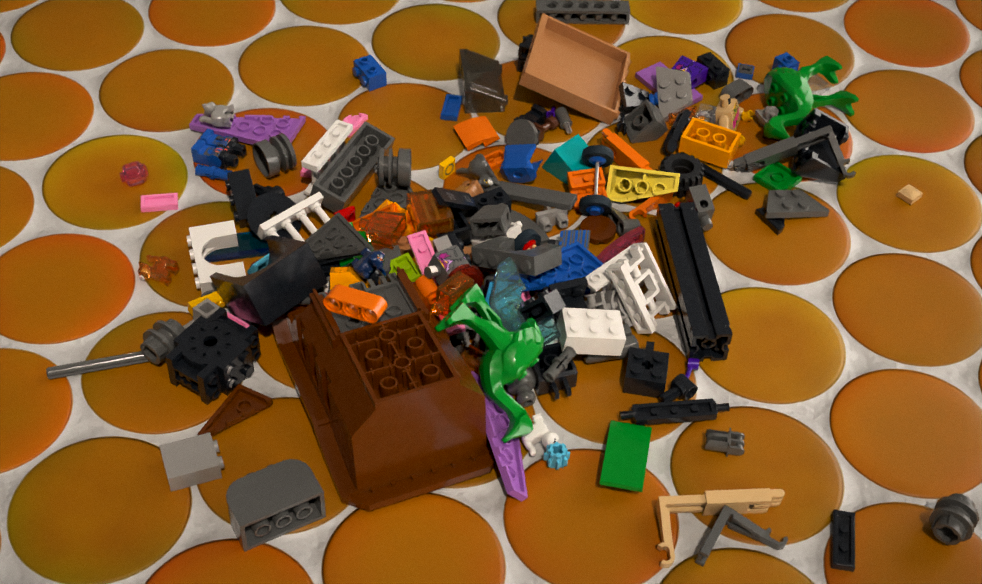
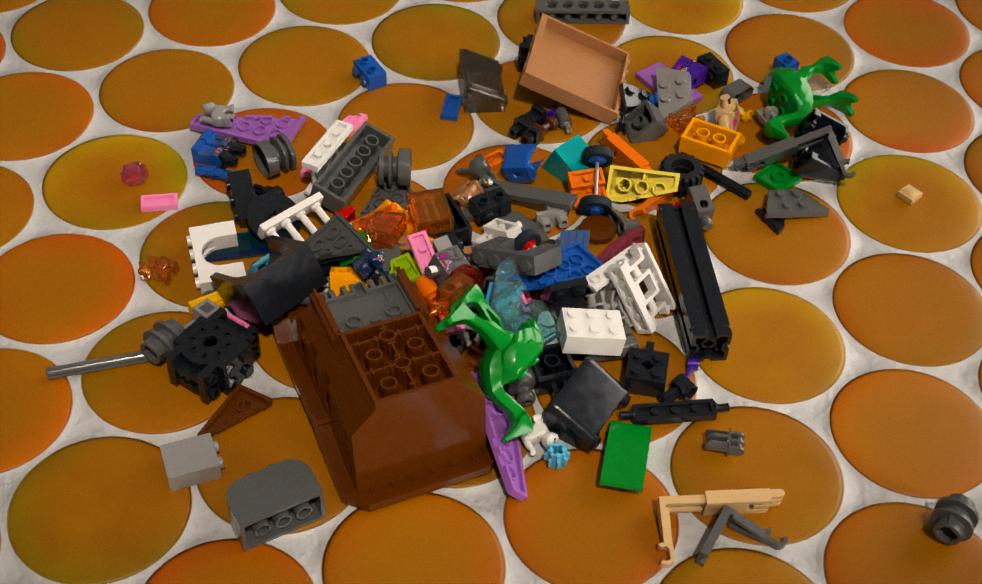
(355, 303): orange beam -> none
(446, 167): yellow tile -> none
(454, 199): black tile -> none
(475, 132): orange slope -> none
(491, 220): dark grey torso -> none
(521, 132): dark grey tile -> none
(543, 307): black brick -> none
(552, 372): dark grey pin -> none
(585, 405): none -> black windscreen
(676, 132): black hinge -> none
(707, 111): clear tile -> none
(745, 71): tile -> none
(843, 540): black tile -> none

